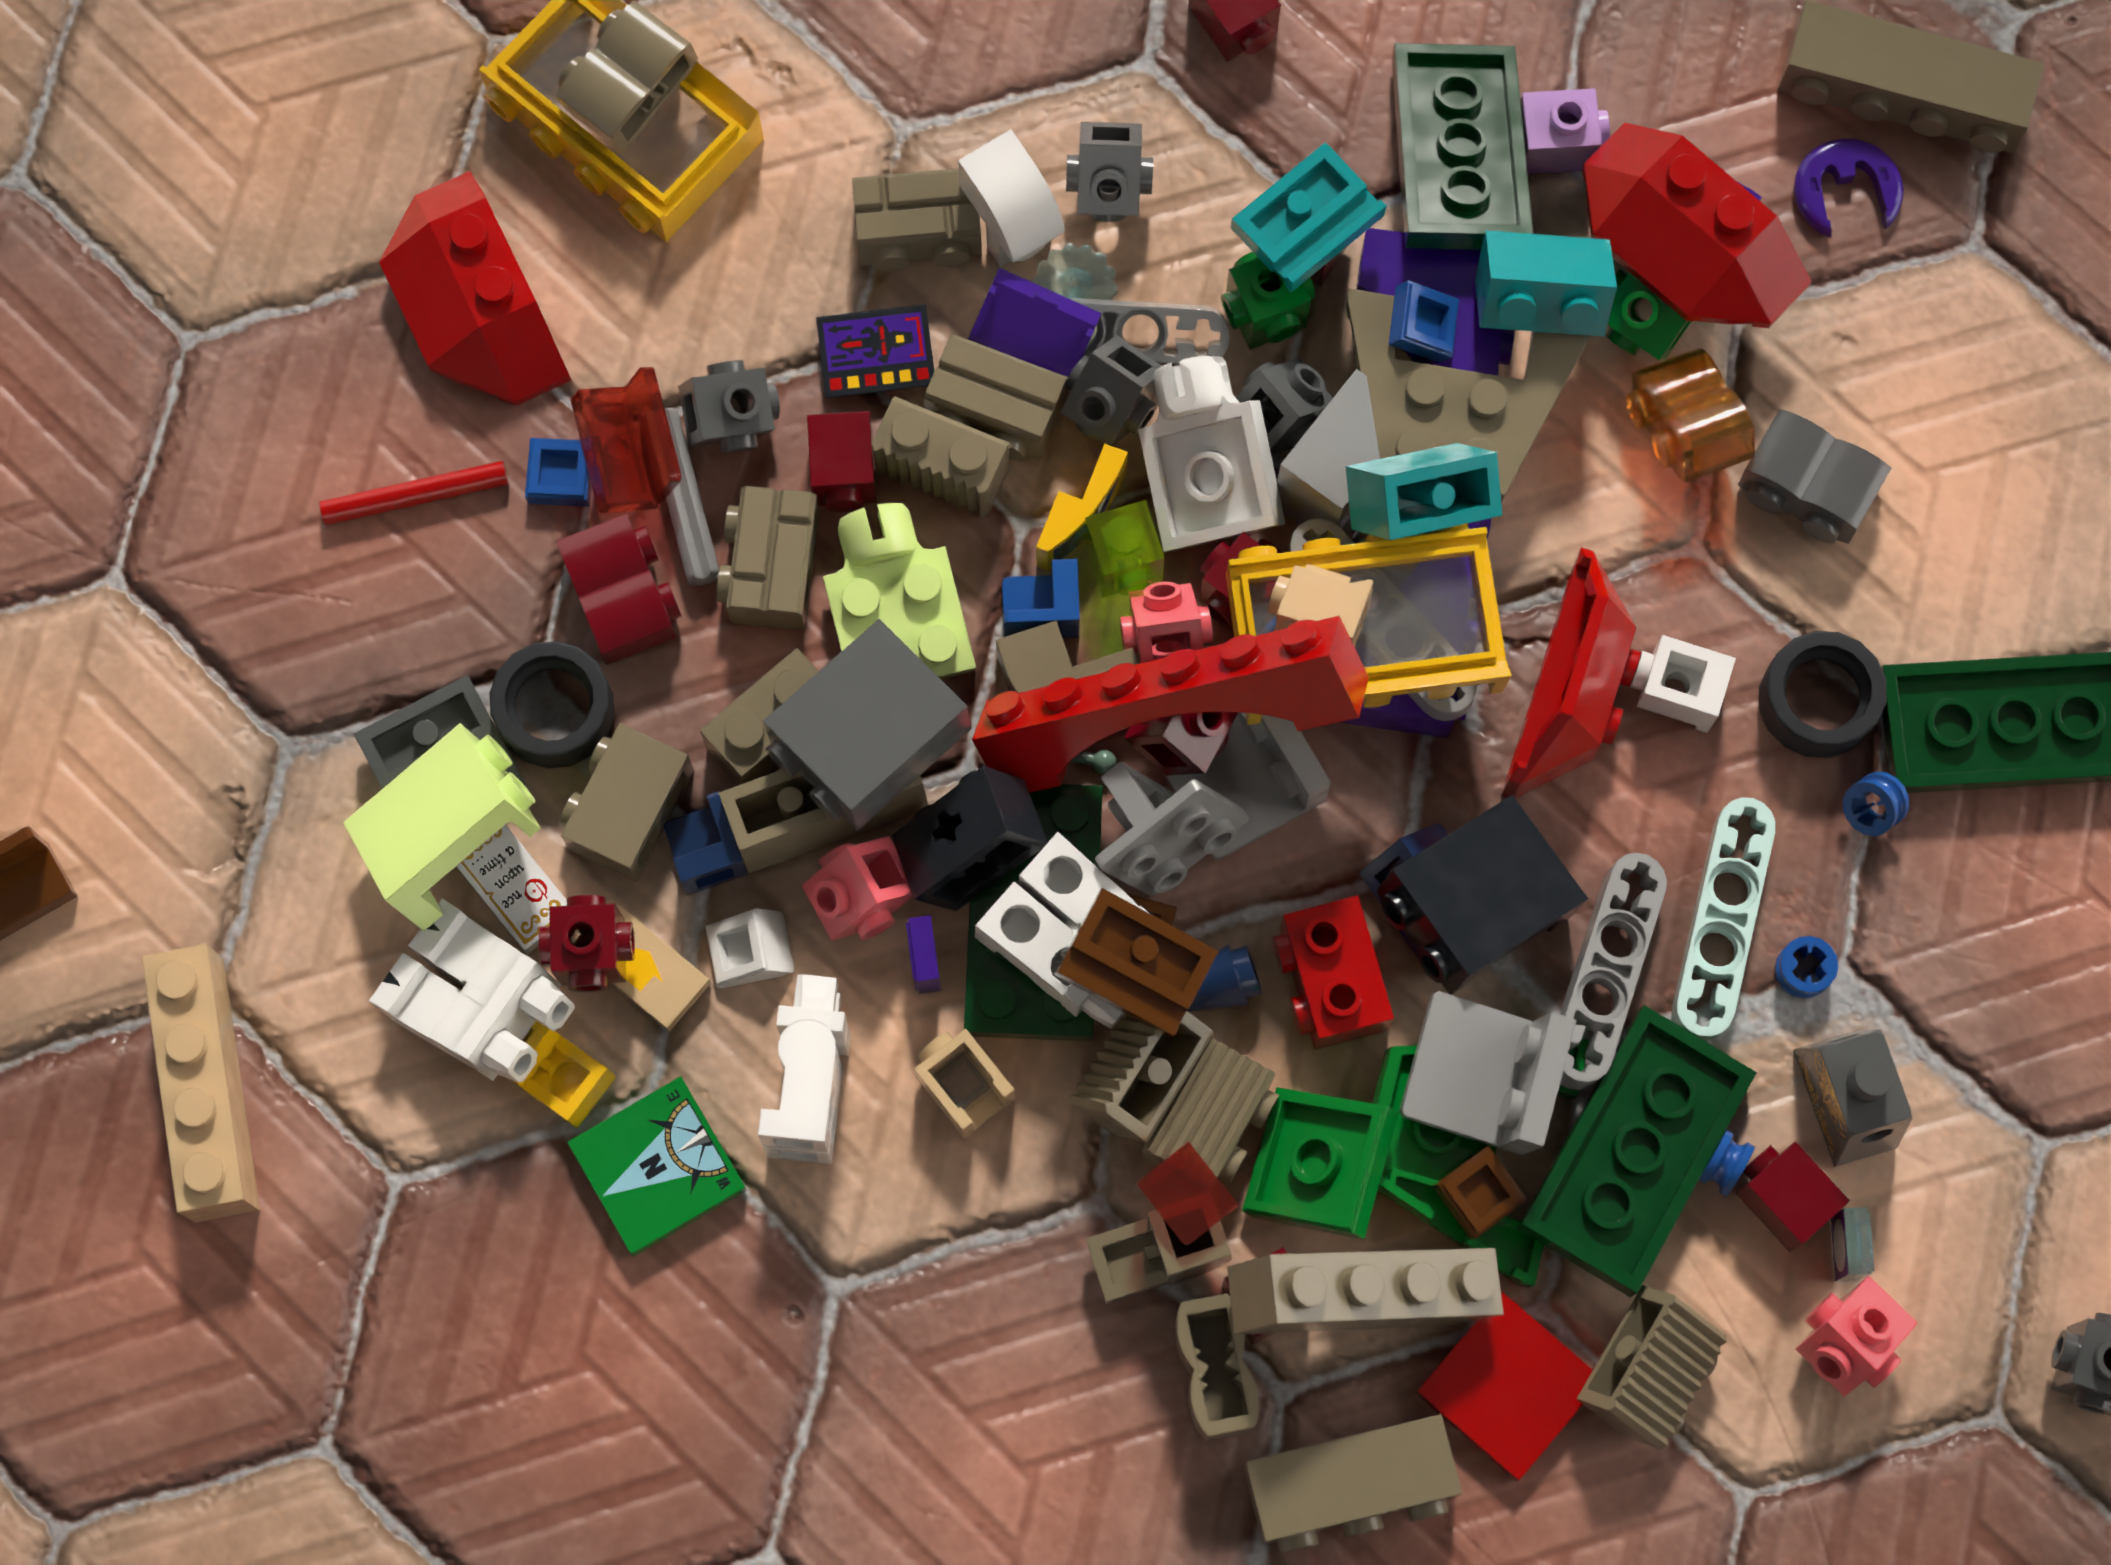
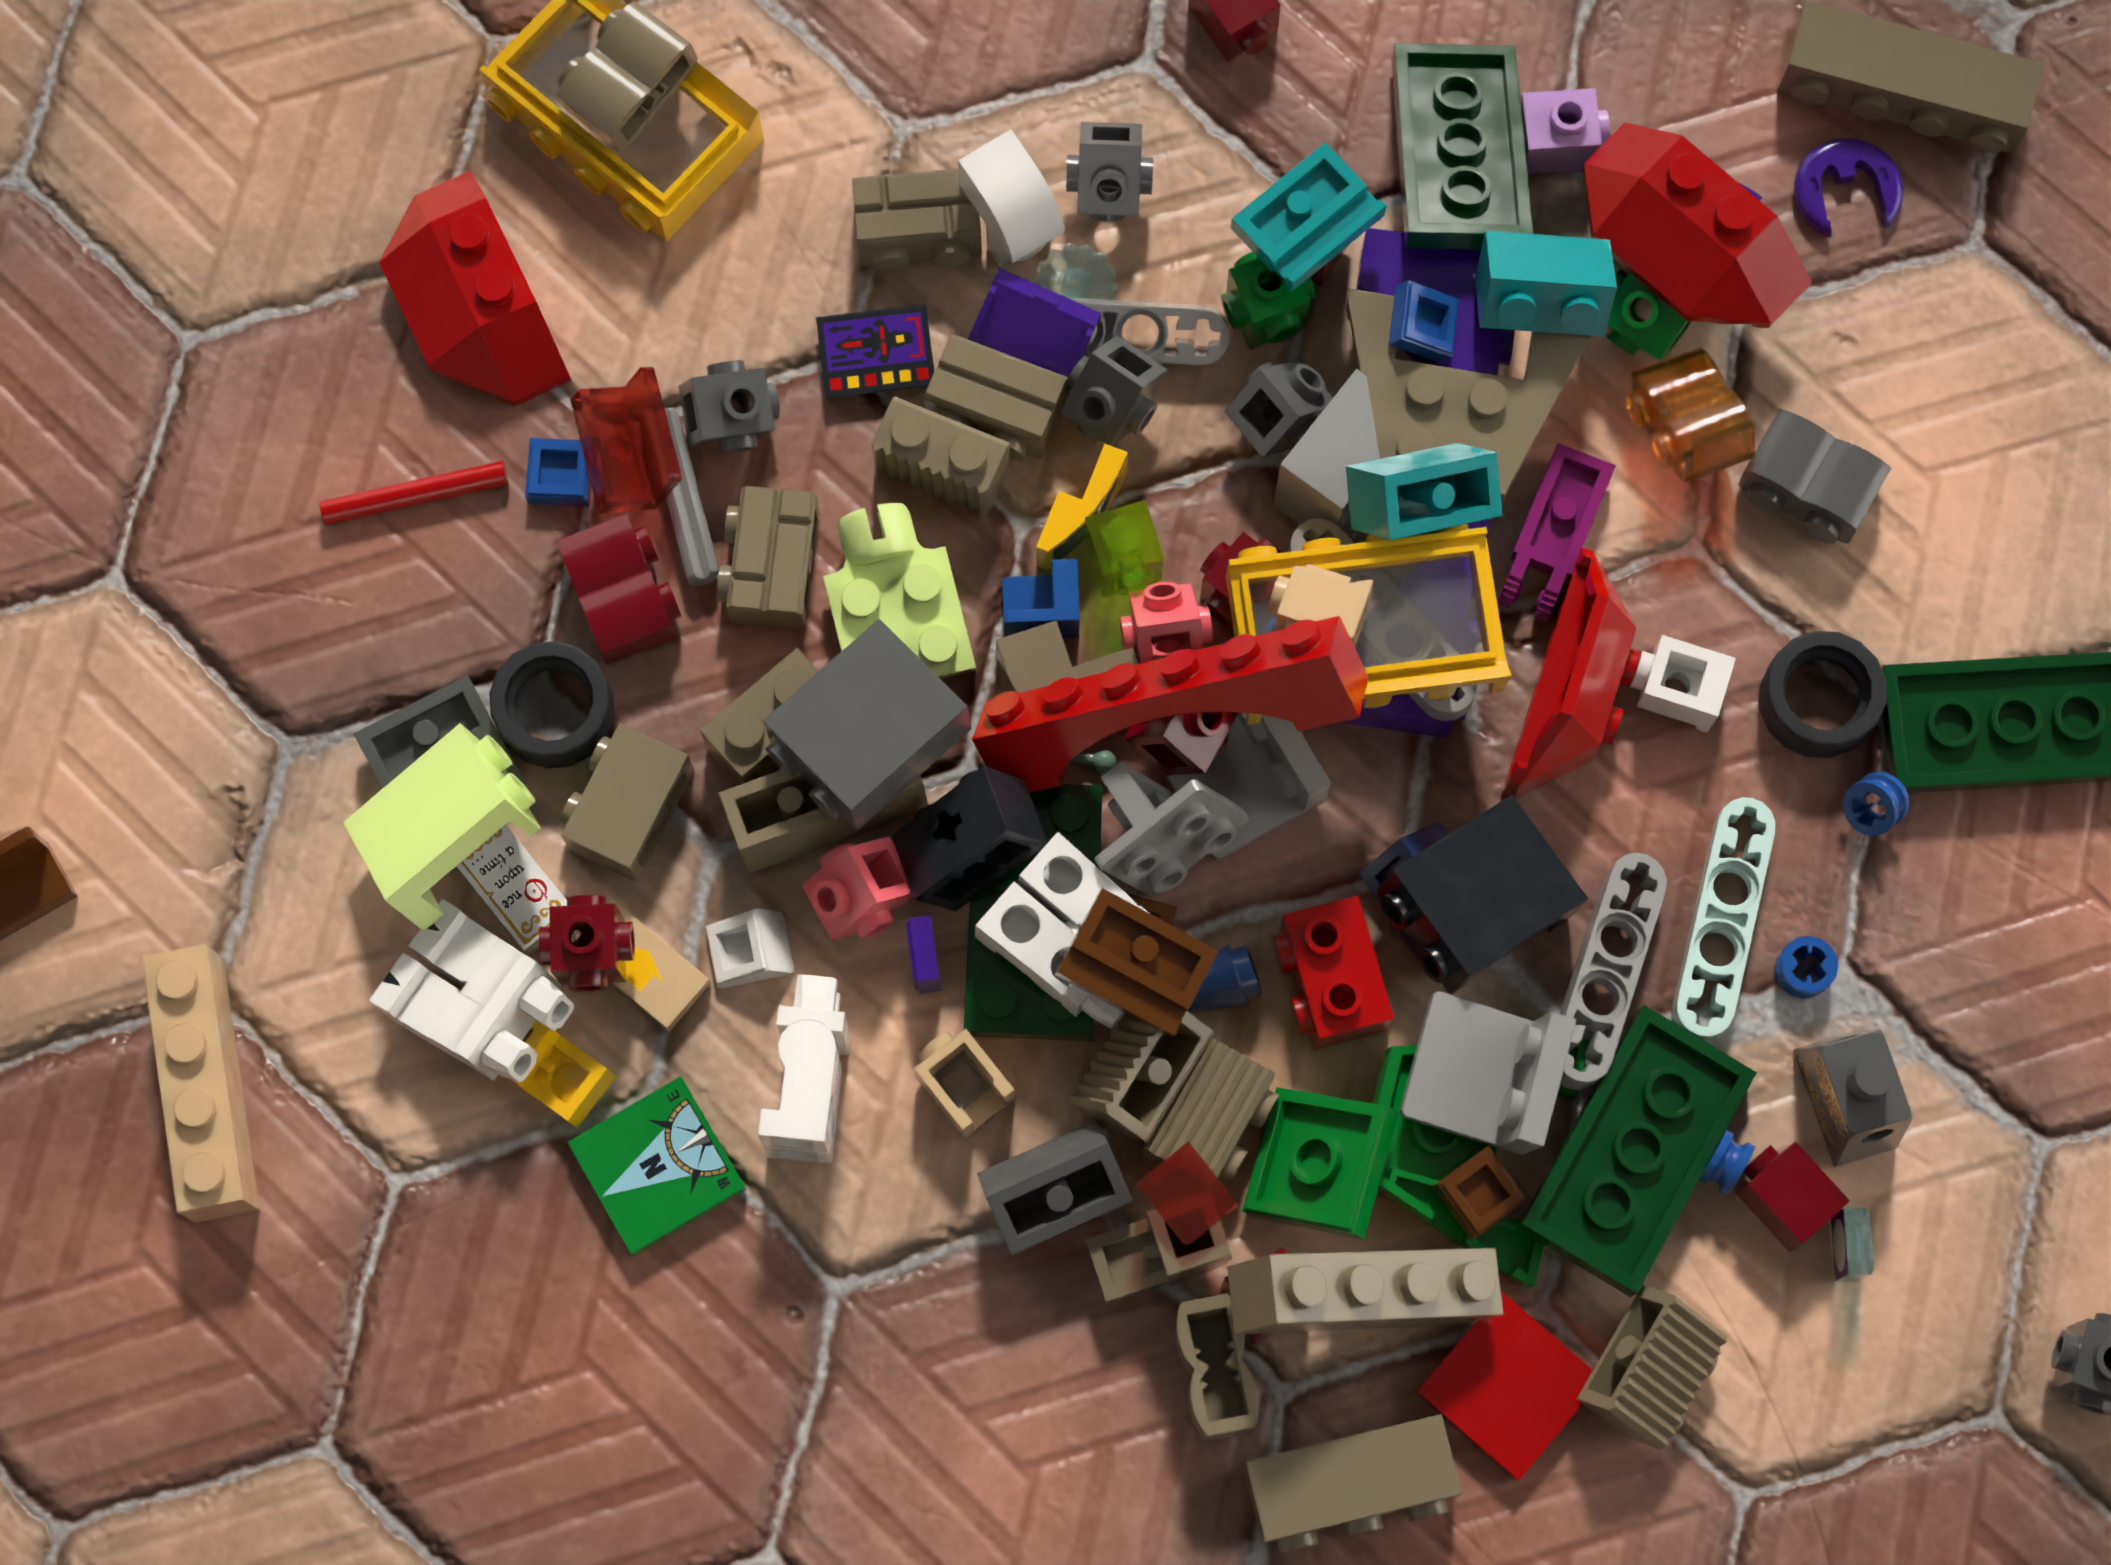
(705, 847): dark blue panel -> none
(842, 460): dark red brick -> none
(1054, 1187): none -> dark grey brick
(1207, 458): white plate -> none
(1557, 524): none -> magenta hinge
(1856, 1336): coral brick -> none

